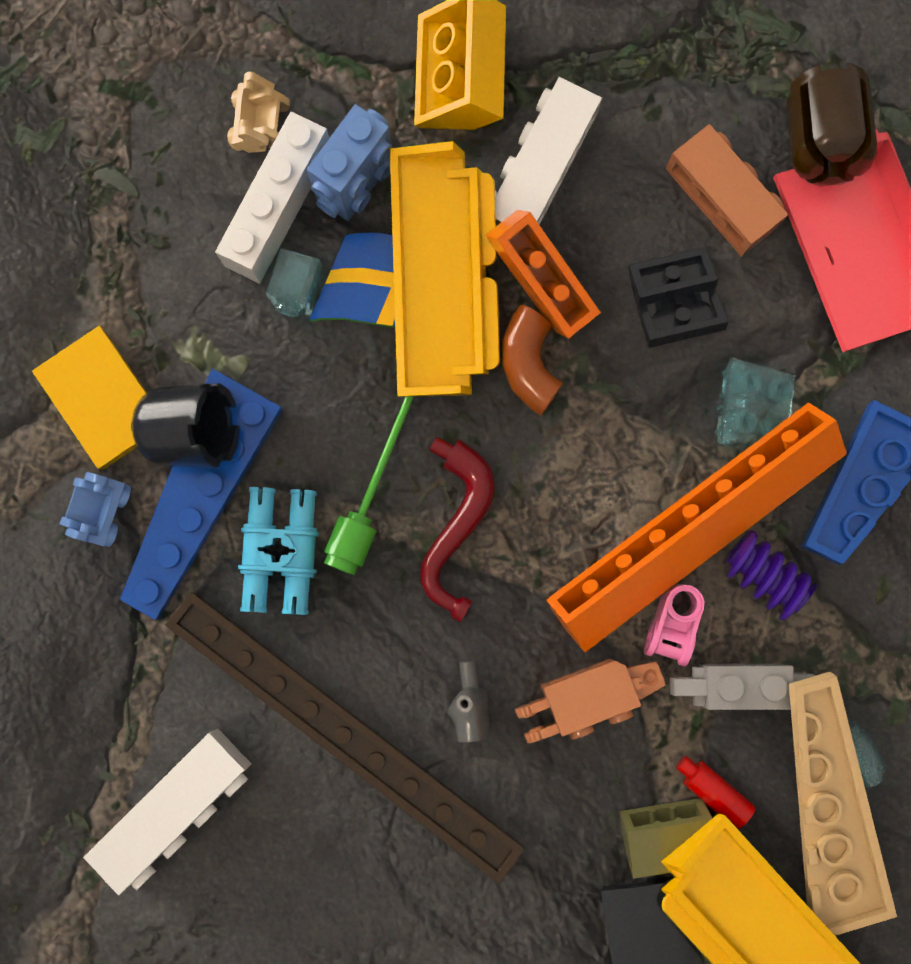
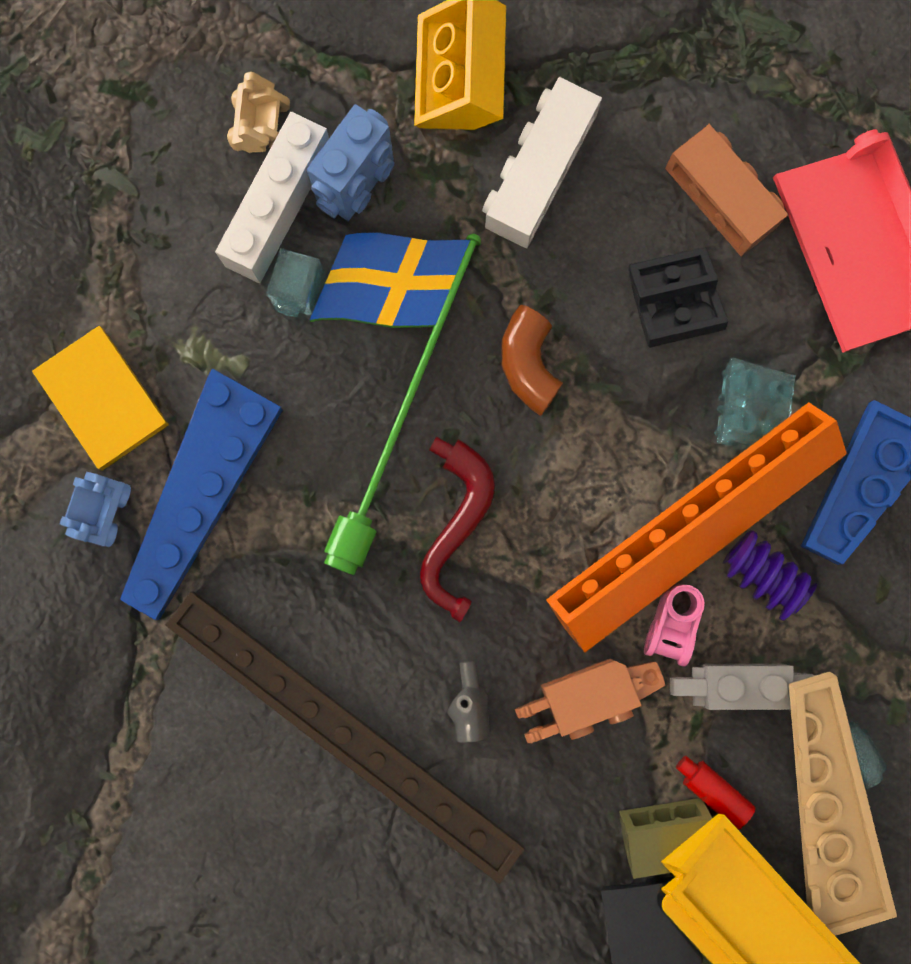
(168, 811): white brick -> none
(186, 425): black cylinder -> none
(295, 566): medium azure pin -> none
(439, 263): yellow slope -> none
(543, 273): orange brick -> none
(831, 125): dark brown cylinder -> none

